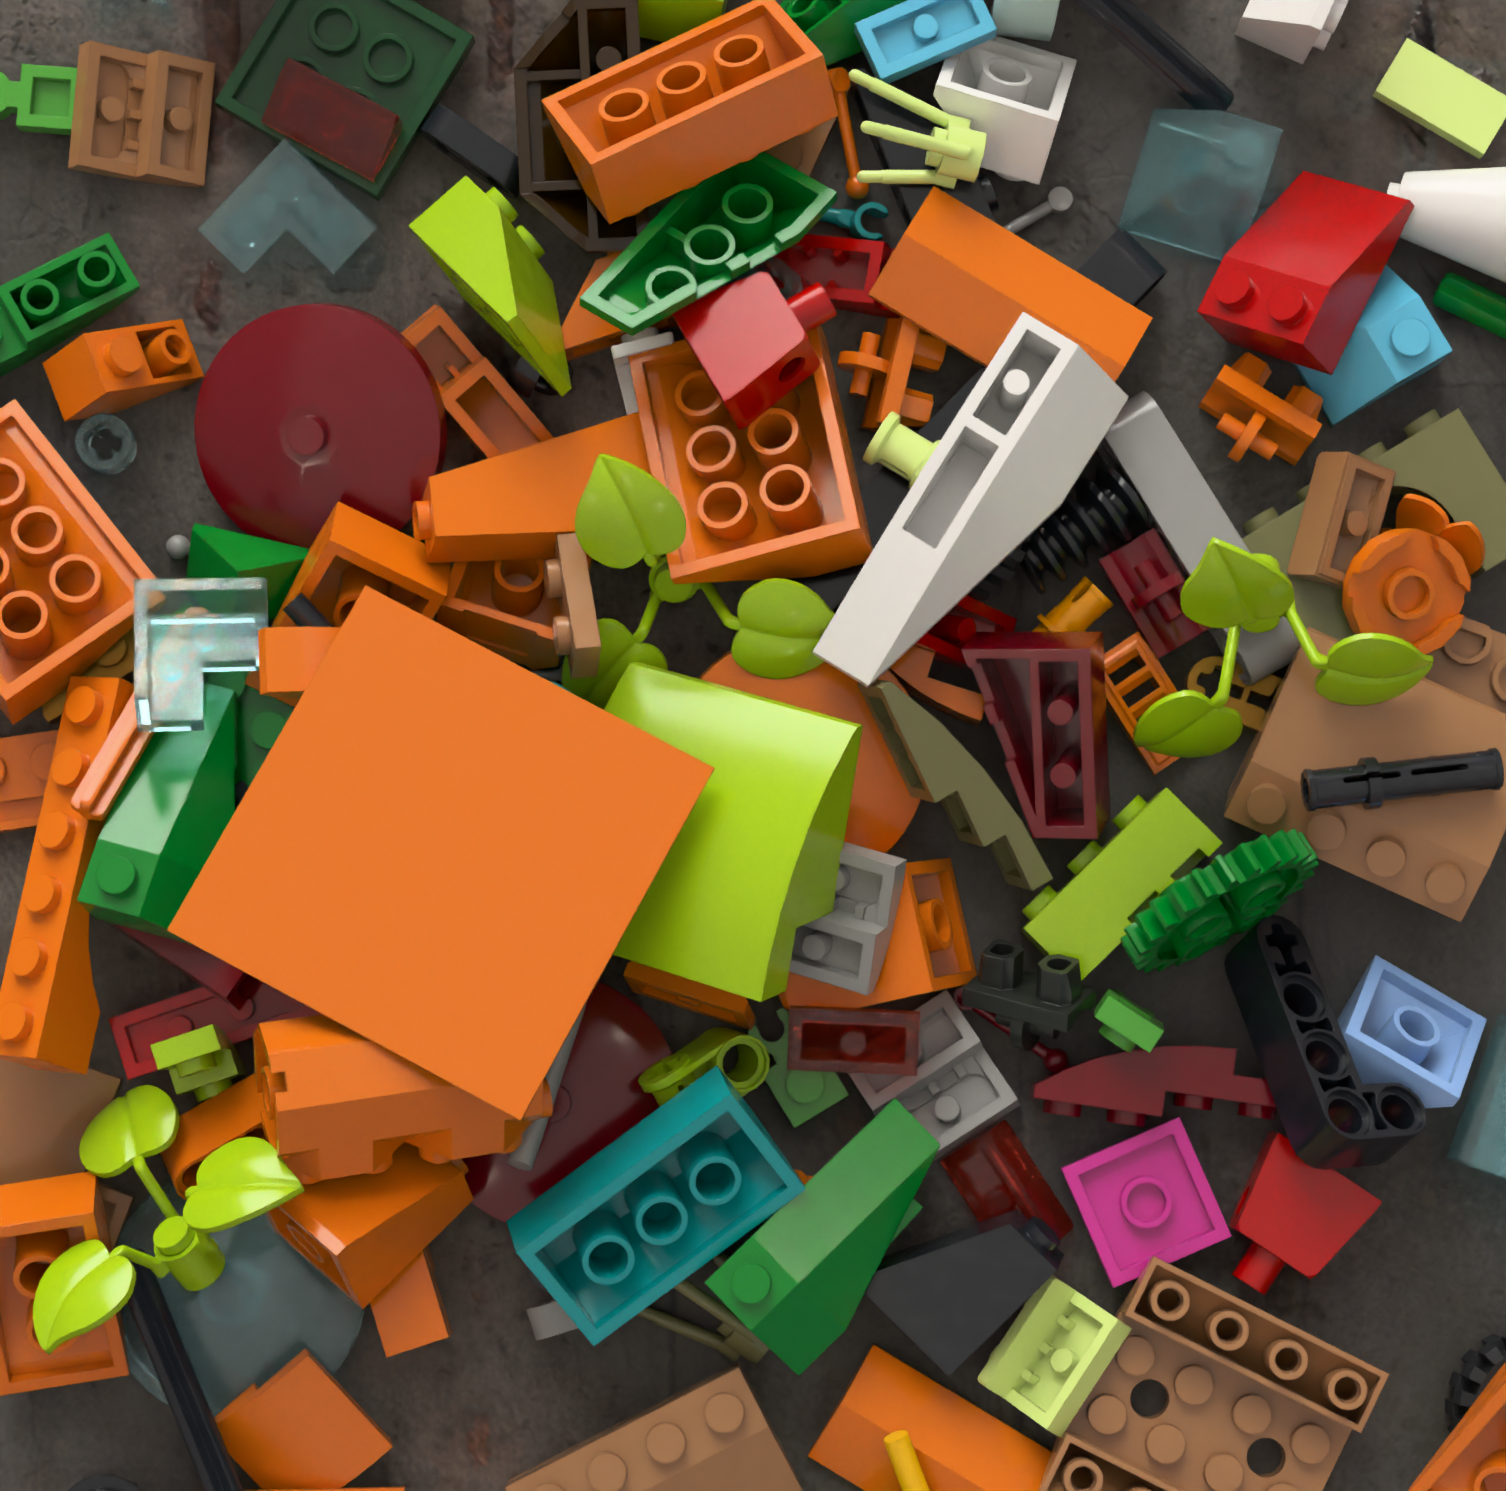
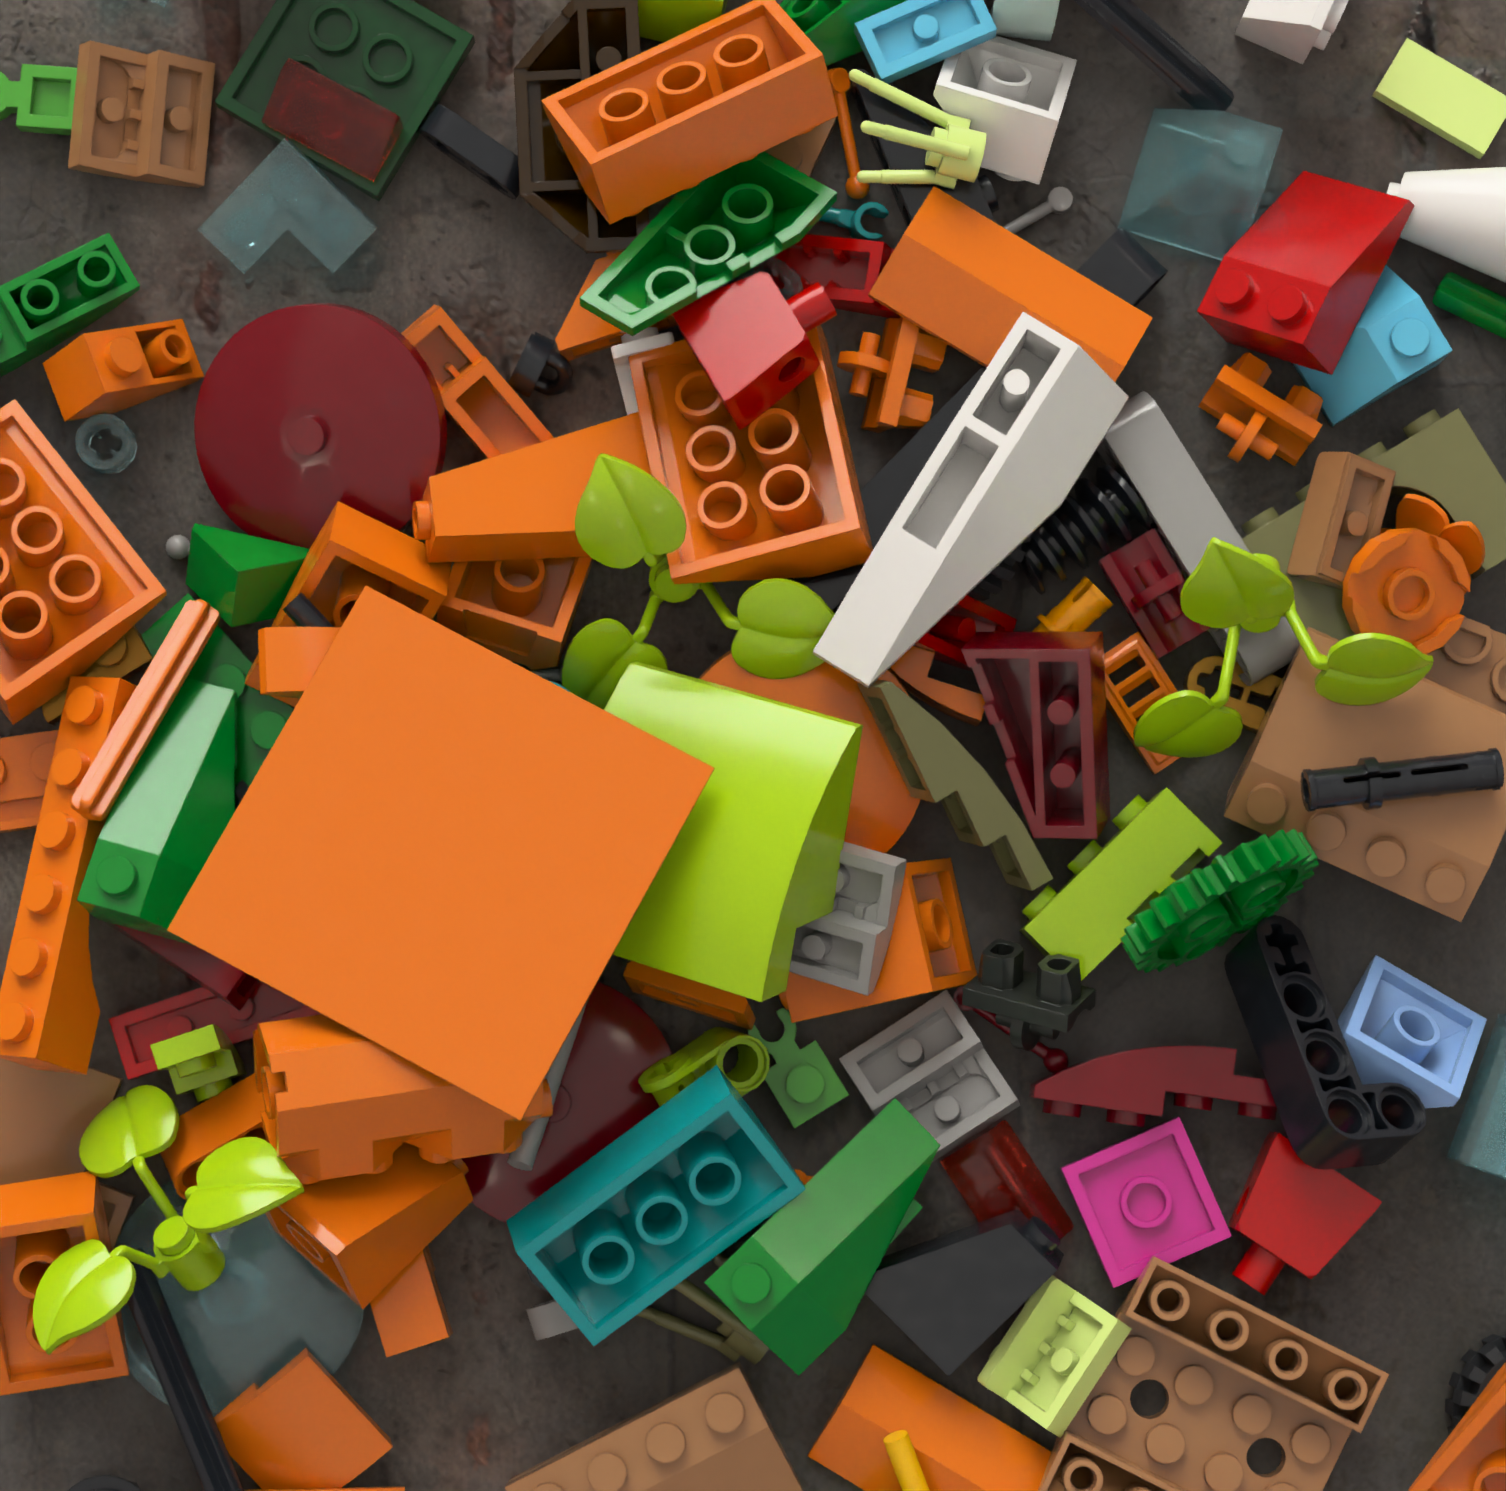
(188, 631): clear light blue panel -> none
(497, 273): lime slope -> none
(577, 627): medium nougat plate -> none
(853, 1040): clear red slope -> none
(899, 449): yellowish green bush -> none
(1127, 1022): bright green plate -> none

